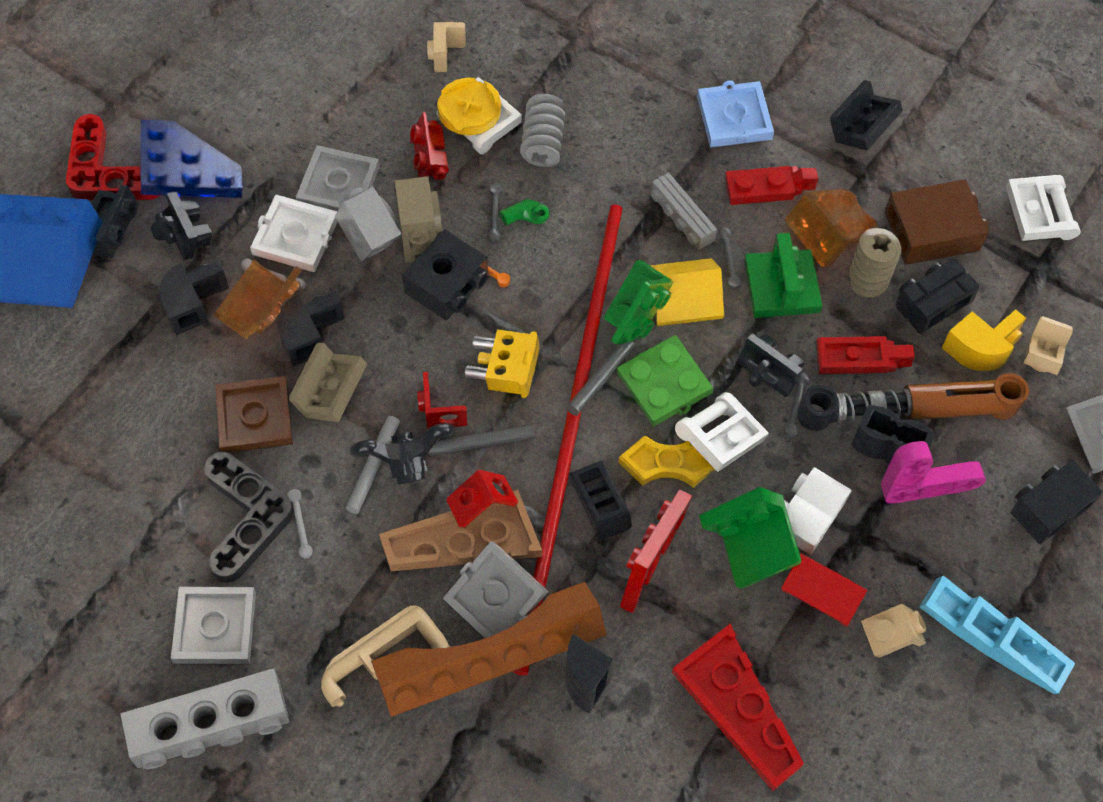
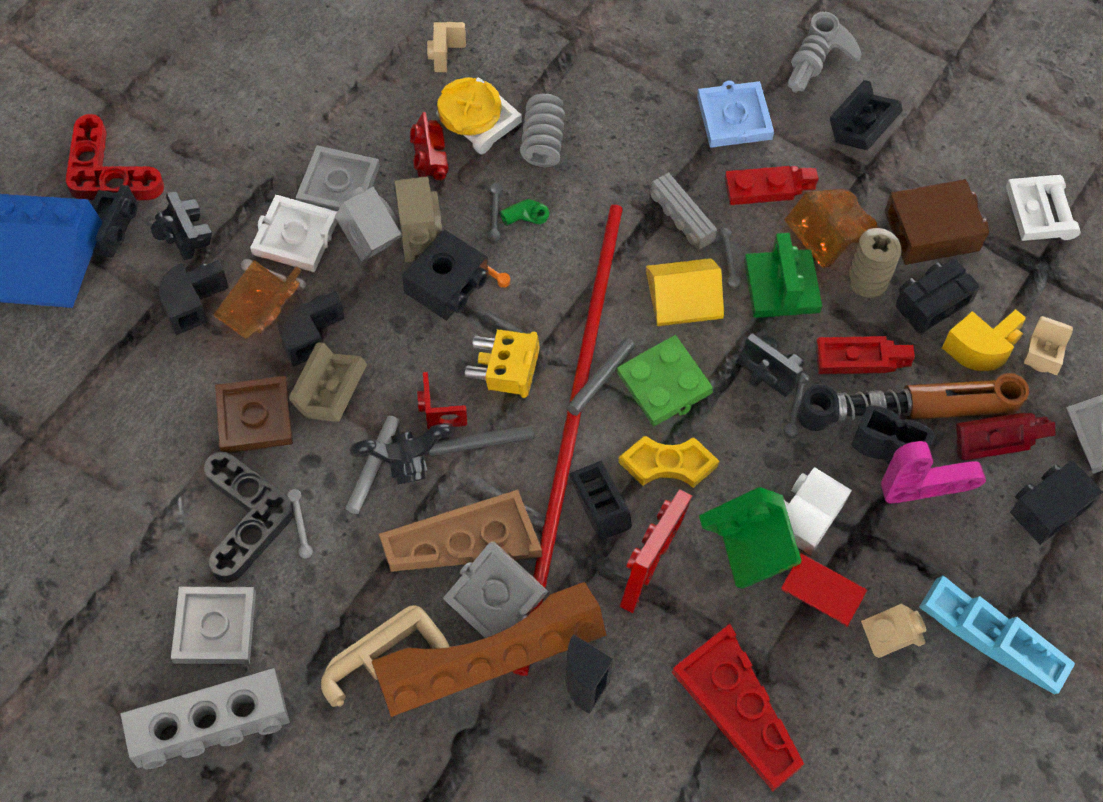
(184, 164): clear blue plate -> none
(478, 494): red bracket -> none
(637, 303): green bracket -> none
(728, 439): white plate -> none
(823, 36): none -> light grey piece
(1001, 435): none -> dark red hinge

